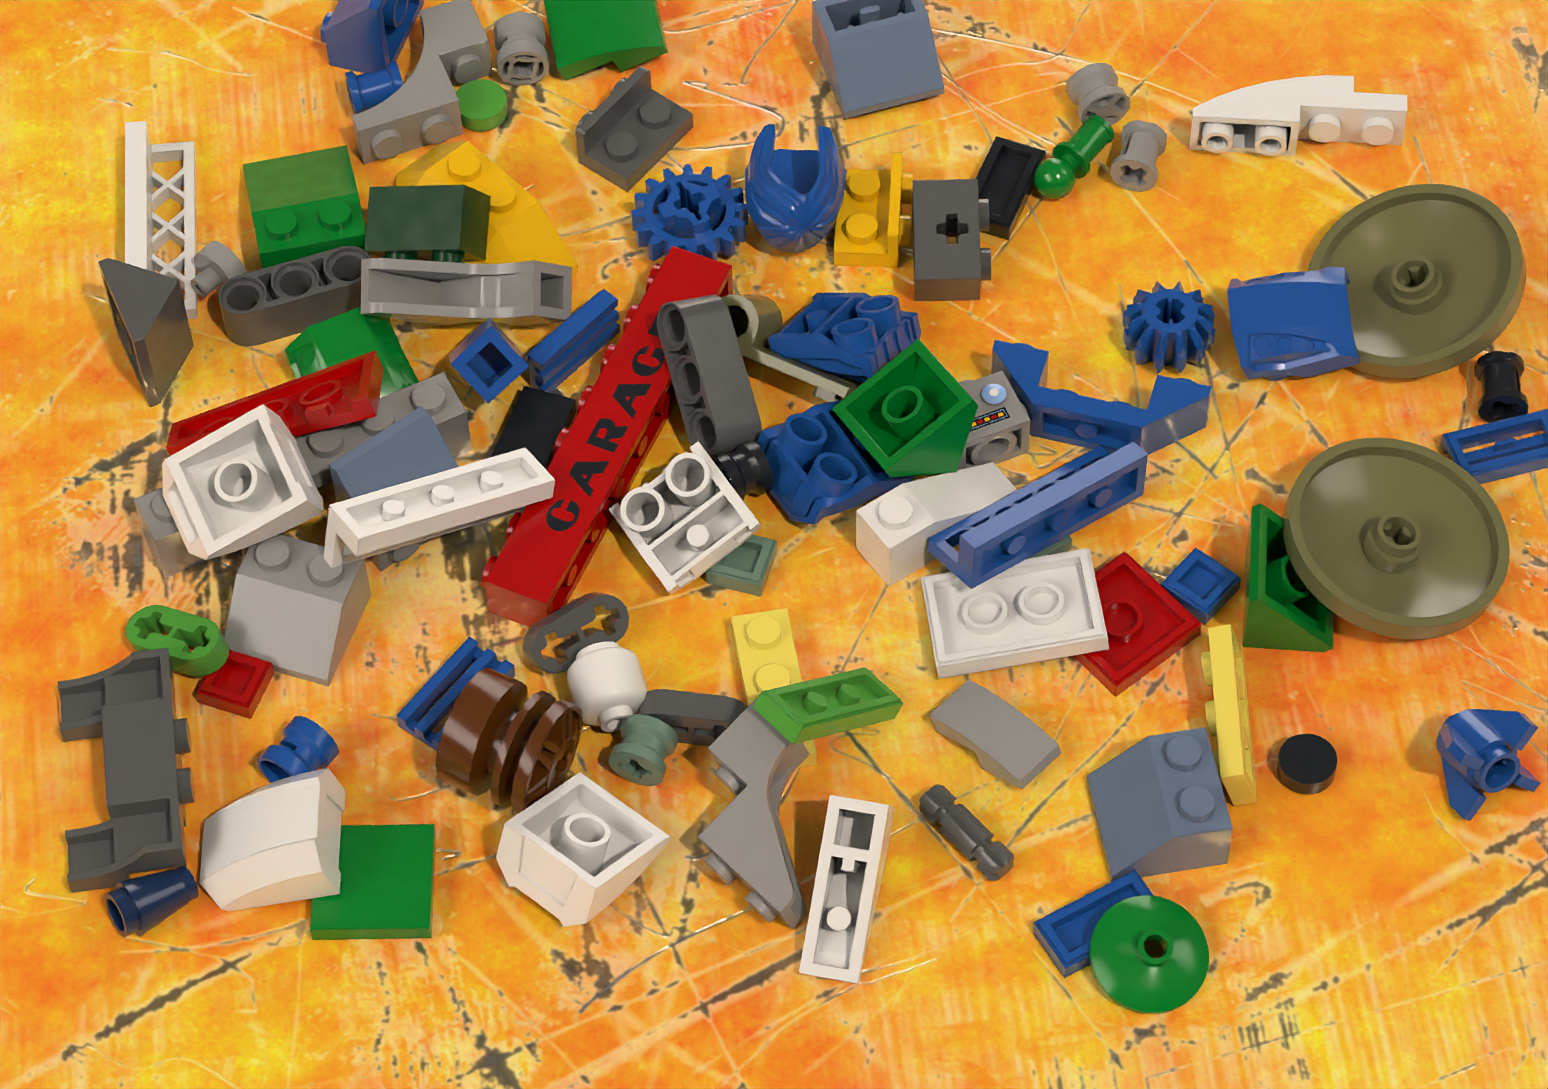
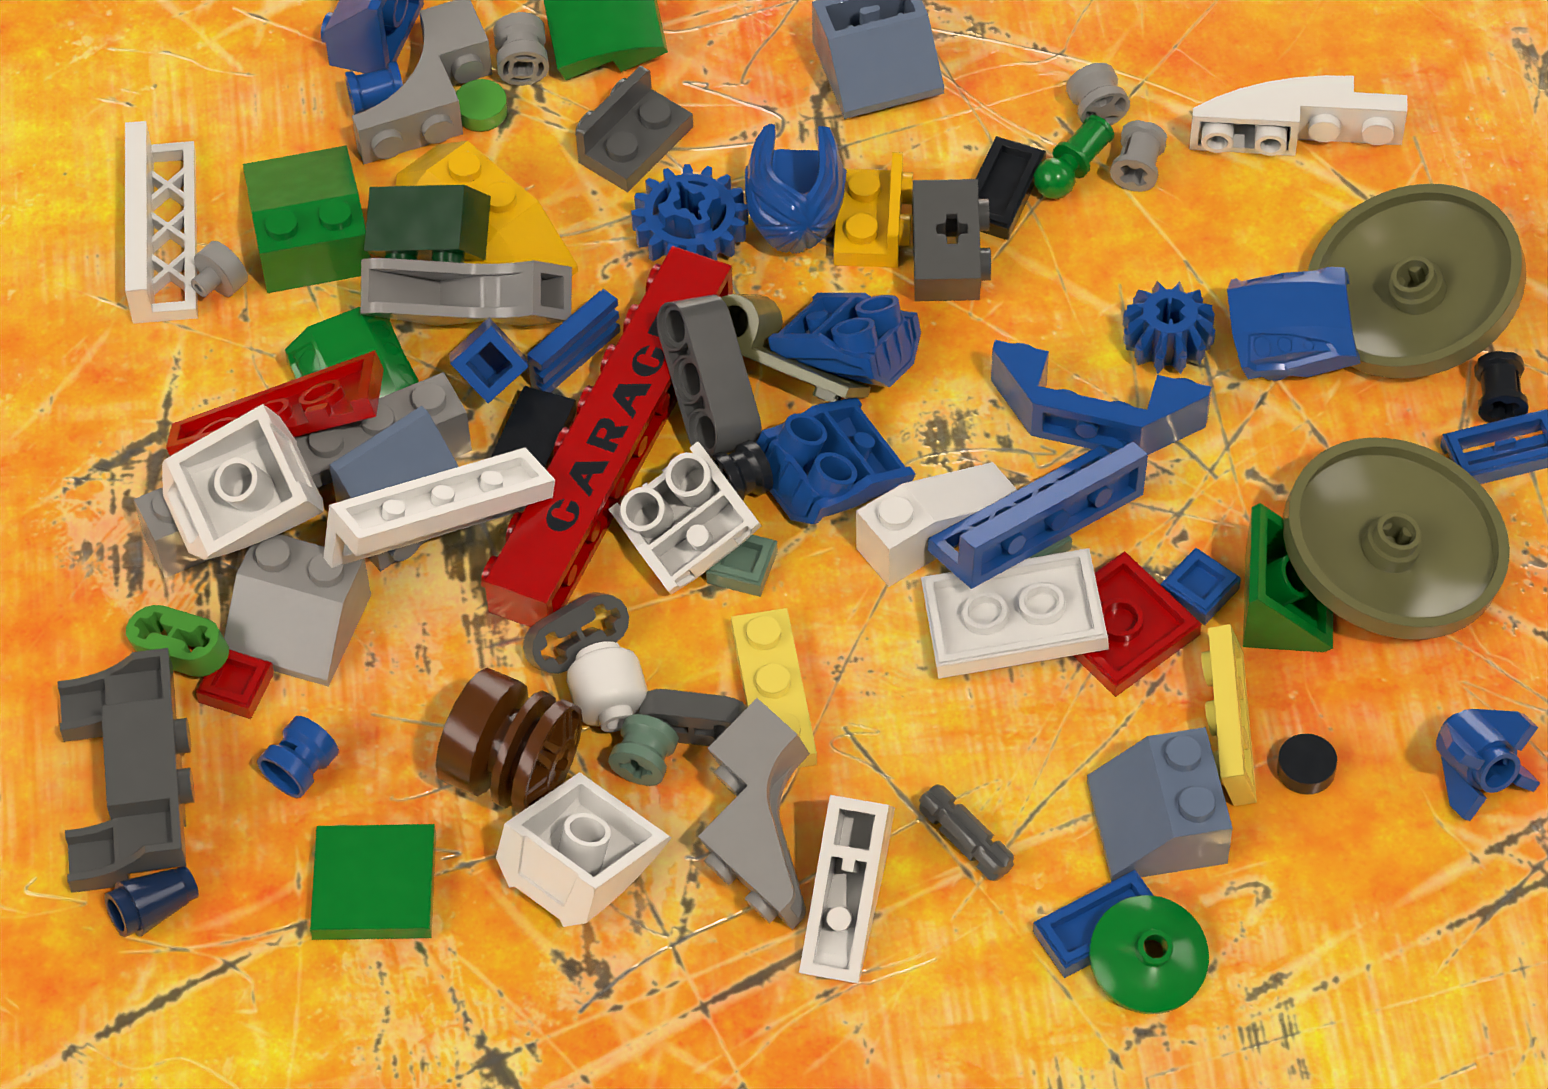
(149, 323): dark grey slope -> none
(275, 843): white slope -> none
(291, 295): dark grey beam -> none
(440, 683): blue tile -> none
(828, 705): bright green tile -> none
(911, 415): green slope -> none
(997, 732): light grey slope -> none
(1000, 423): light grey head -> none

